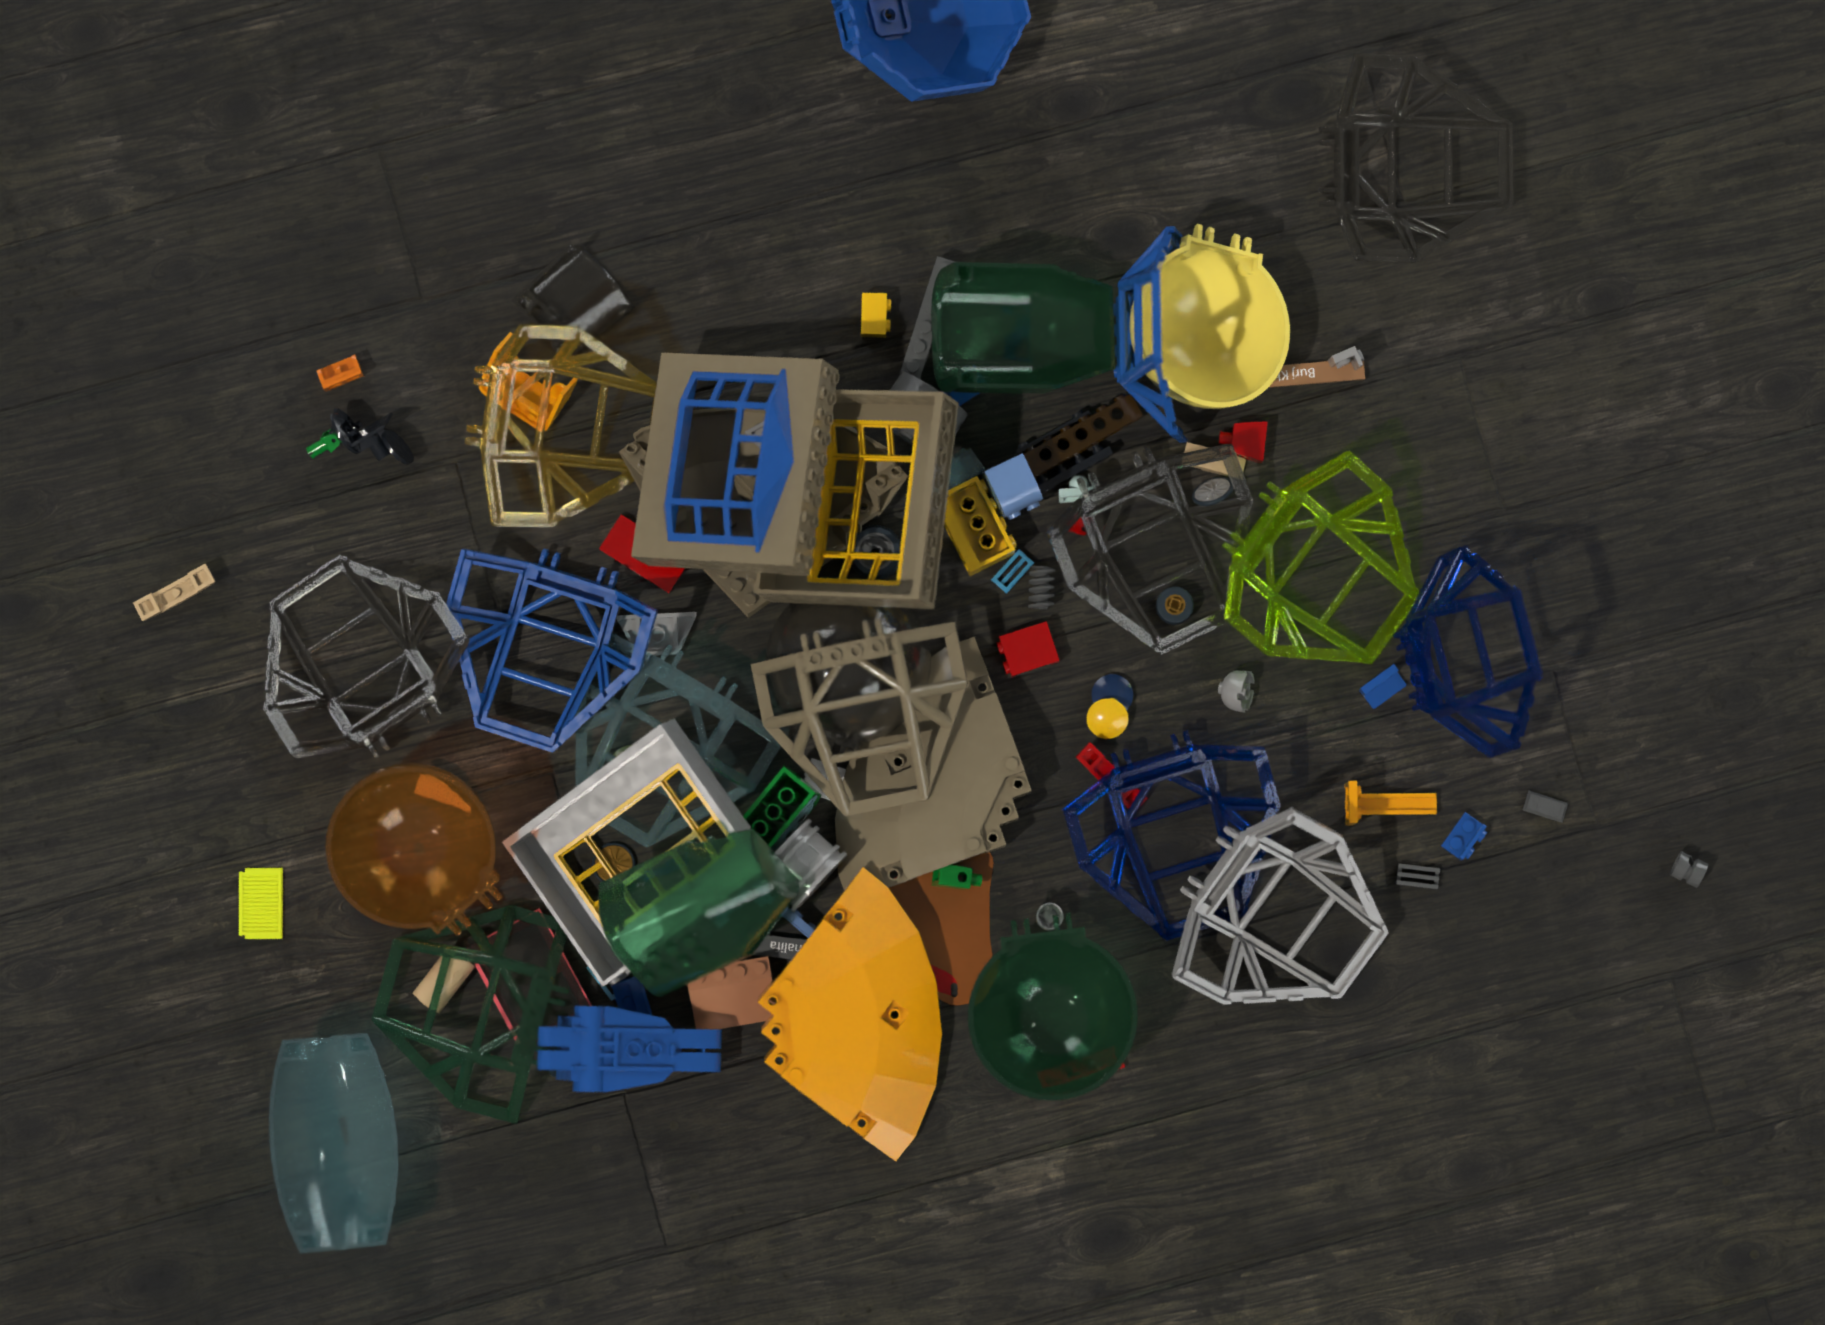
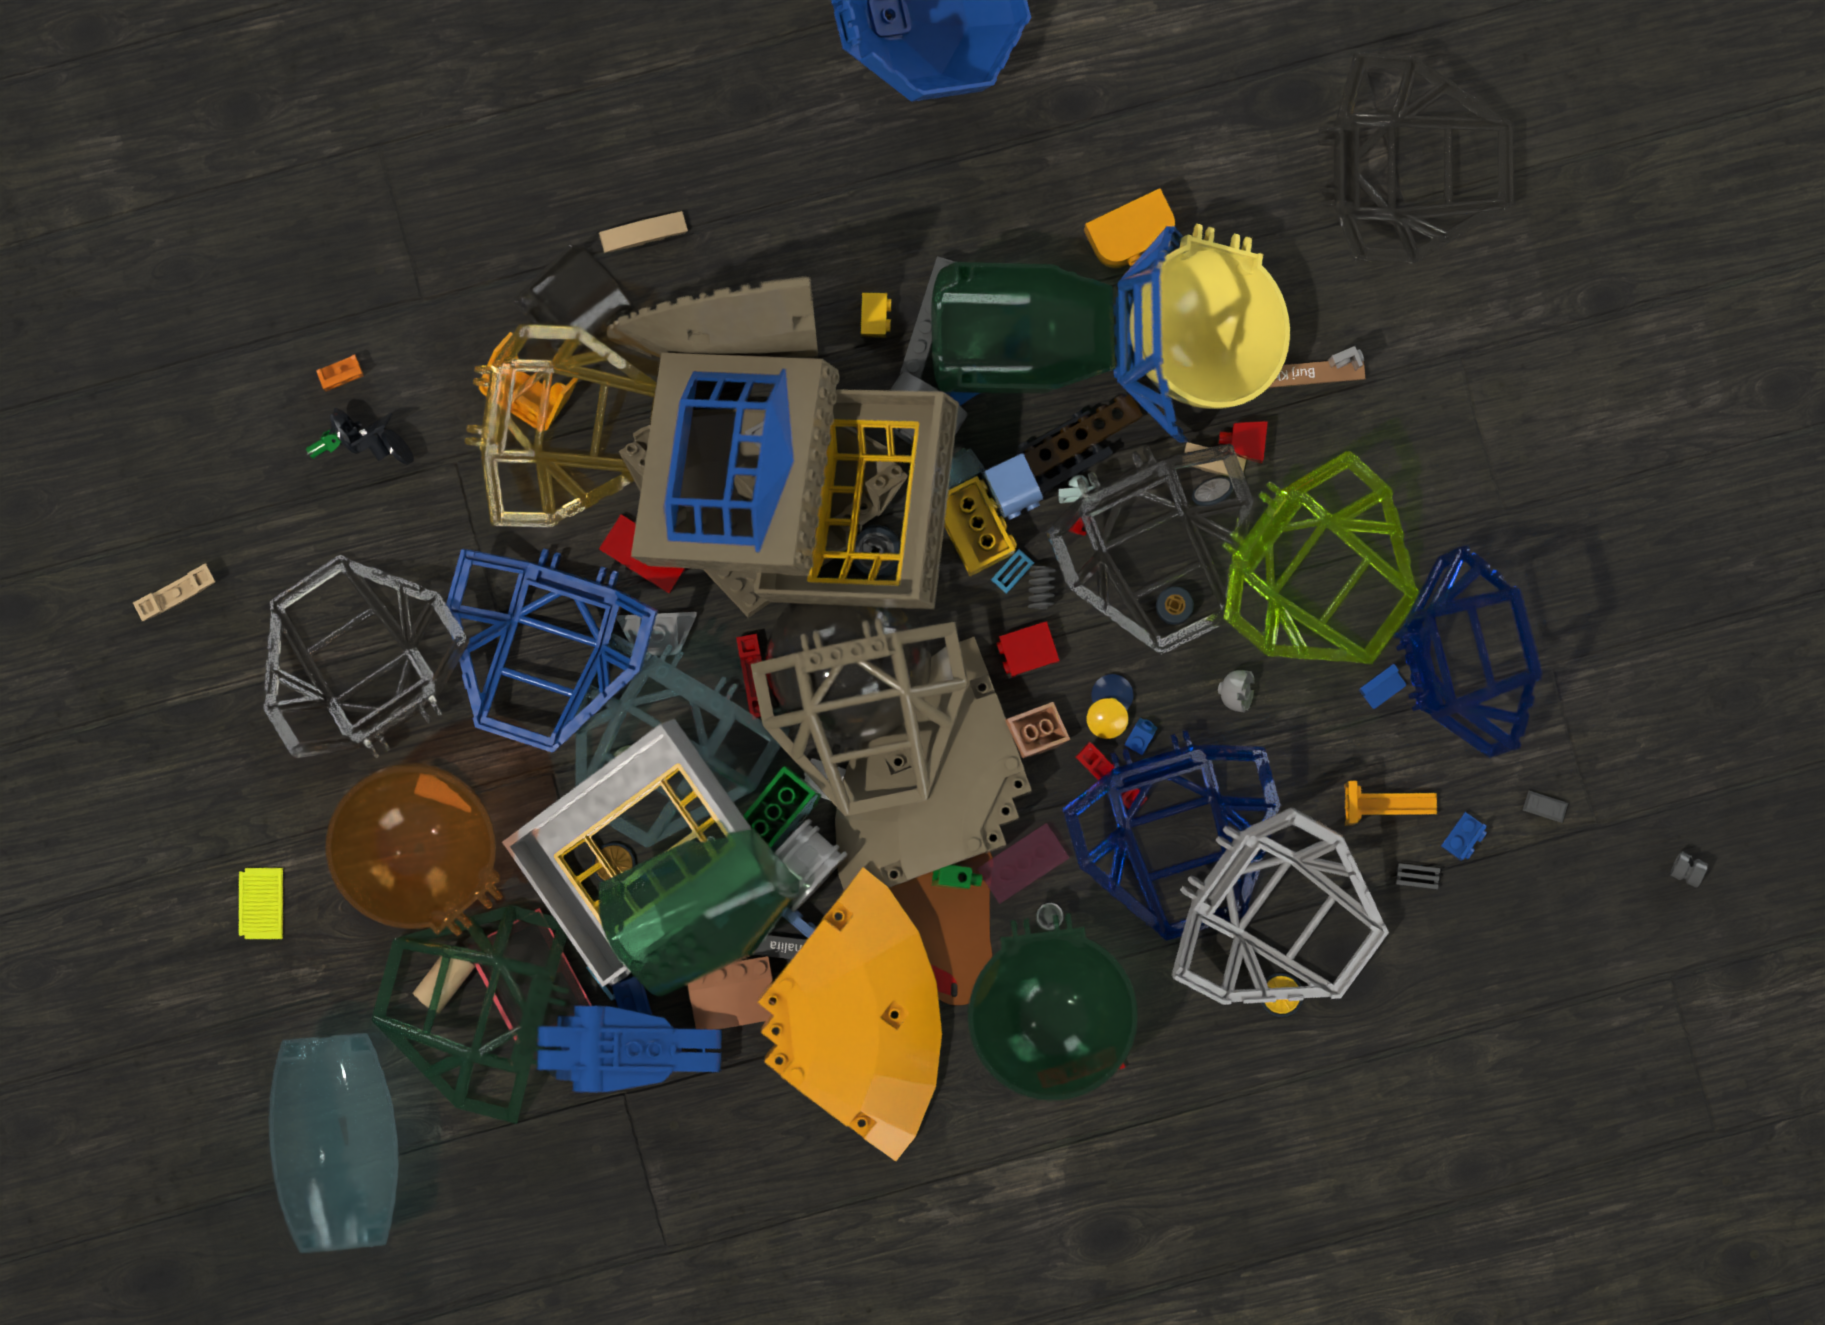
(643, 232): none -> tan slope
(741, 323): none -> dark tan panel
(749, 654): none -> red slope
(1023, 863): none -> clear pink tile
(1037, 730): none -> nougat slope
(1129, 230): none -> light orange brick
(1141, 735): none -> blue bracket
(1282, 1007): none -> yellow wheel

